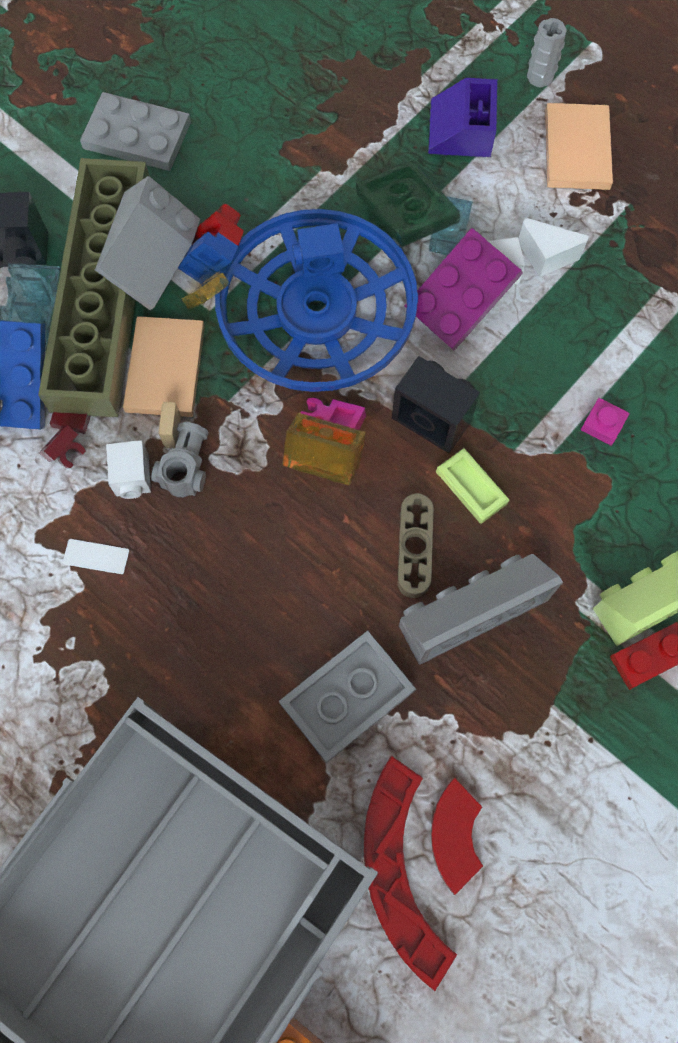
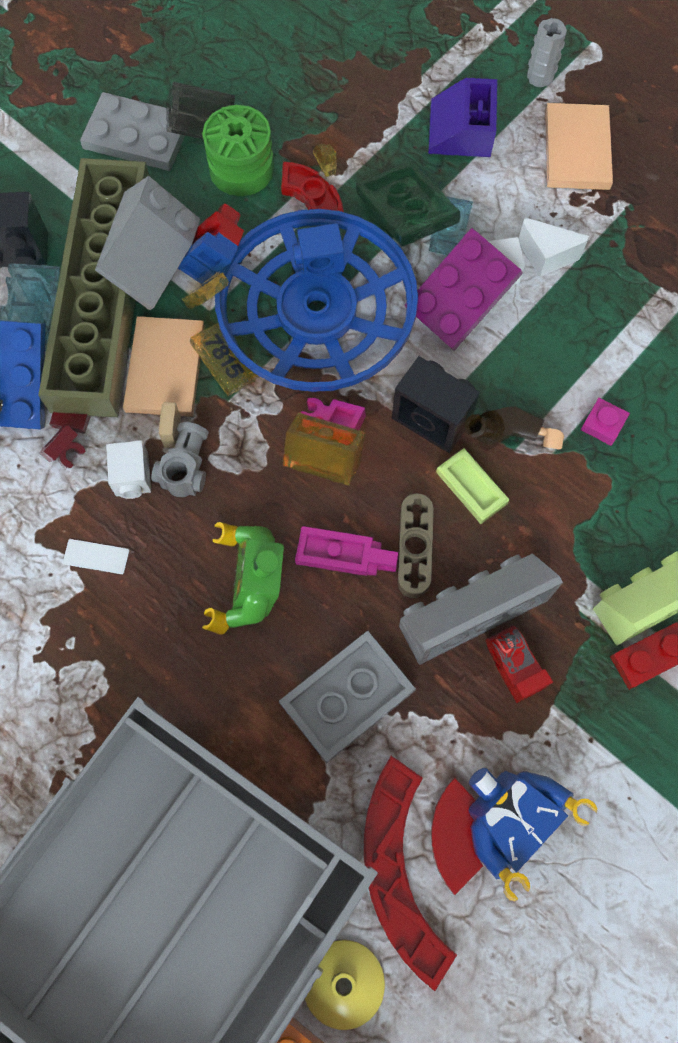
(190, 108): none -> clear smoke hinge
(221, 361): none -> clear yellow tile
(239, 150): none -> bright green wheel
(255, 578): none -> bright green torso
(309, 187): none -> red tile
(326, 159): none -> clear yellow tile
(343, 552): none -> dark pink hinge
(362, 968): none -> light yellow dish
(511, 421): none -> dark brown arm
(516, 818): none -> blue torso
(517, 664): none -> red leg

